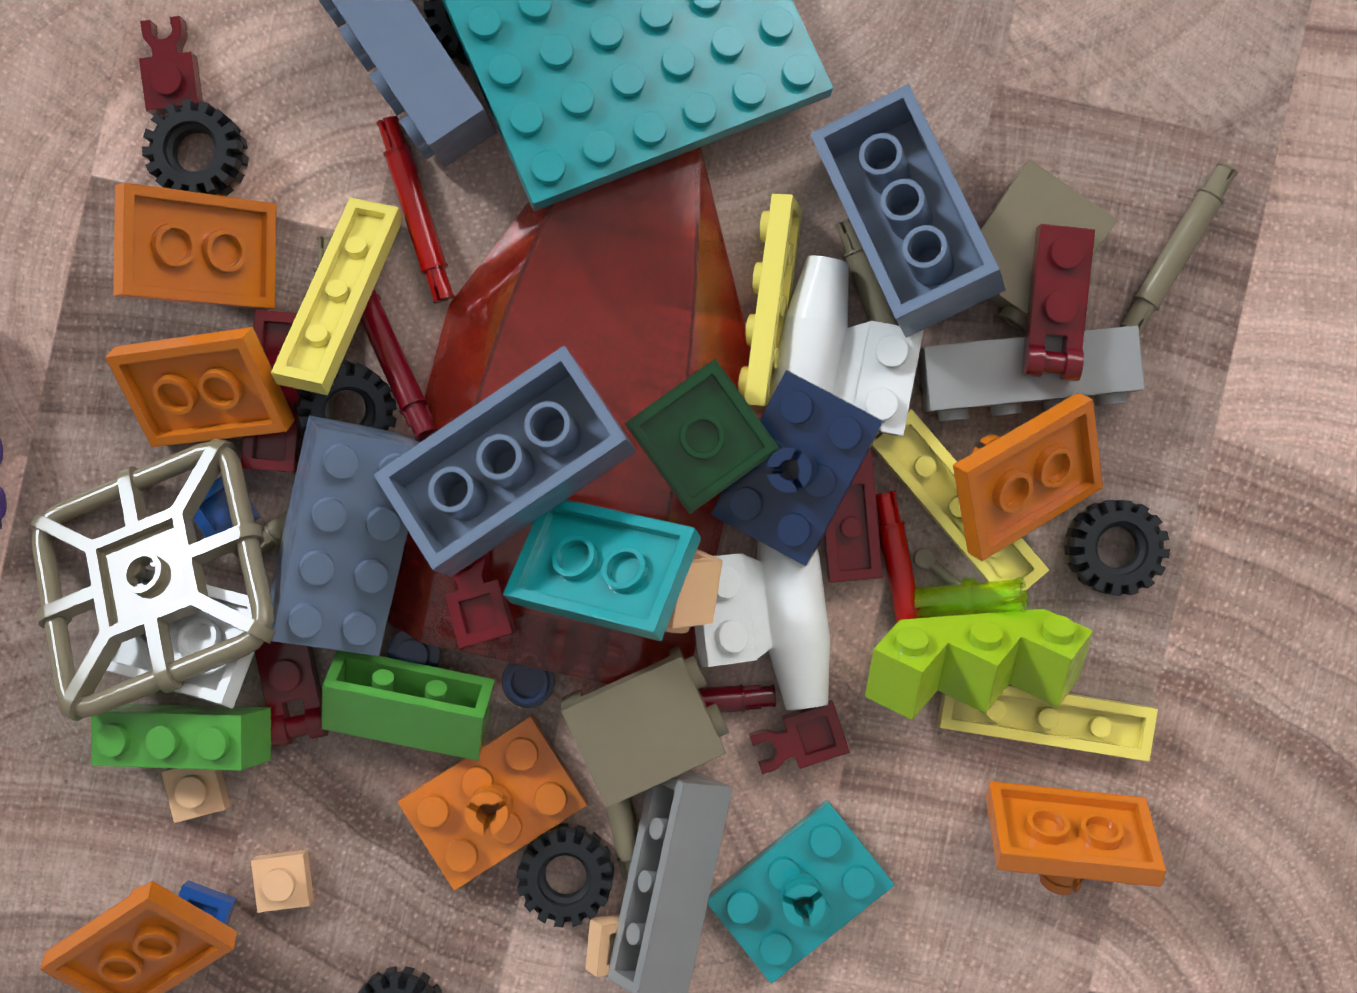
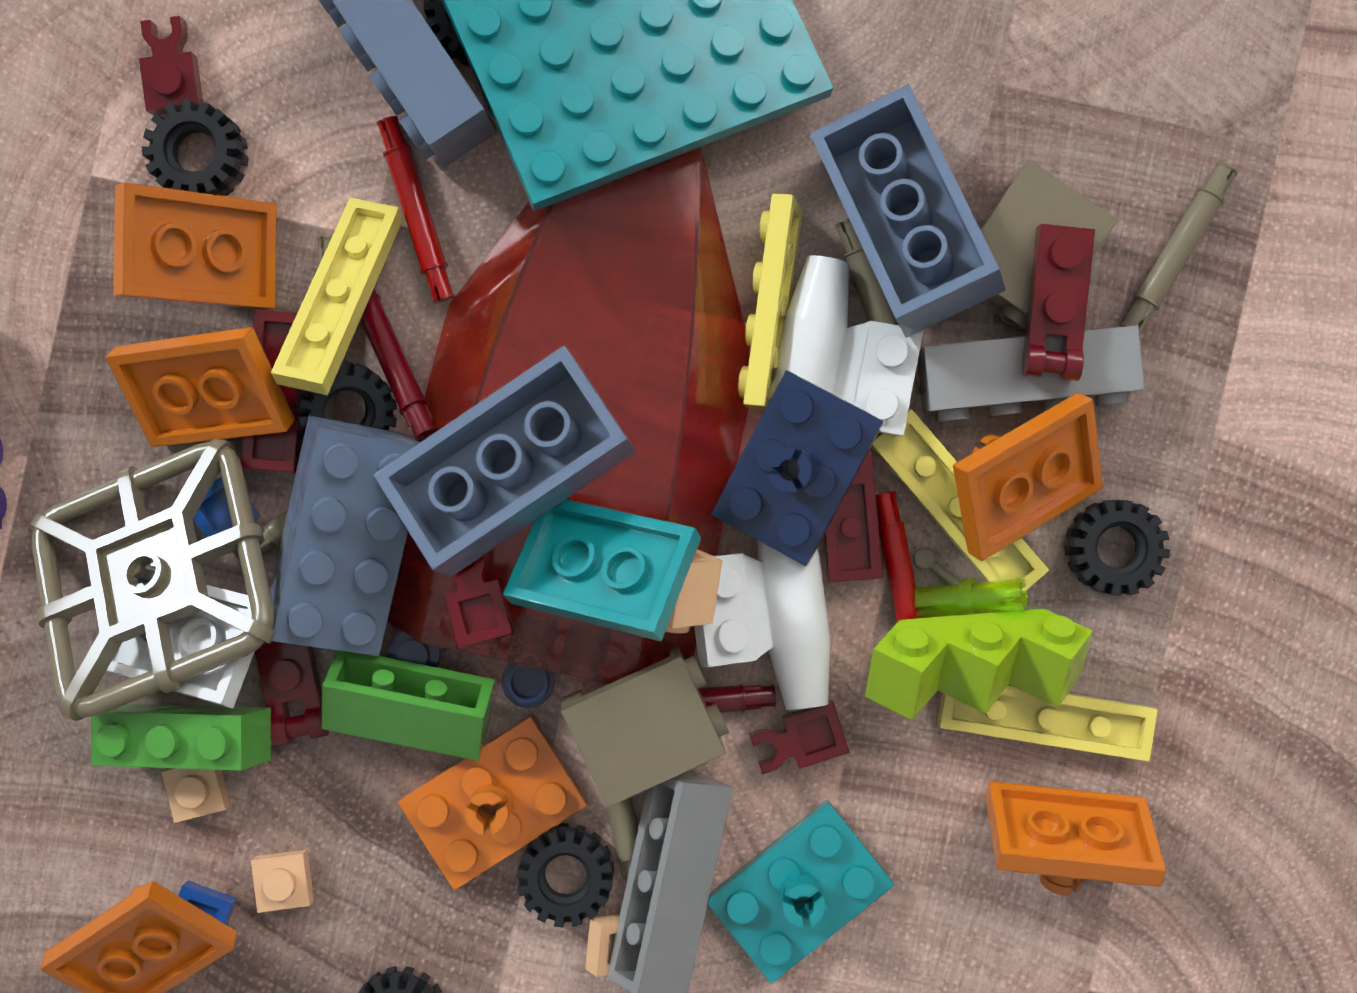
(702, 436): dark green tile -> none

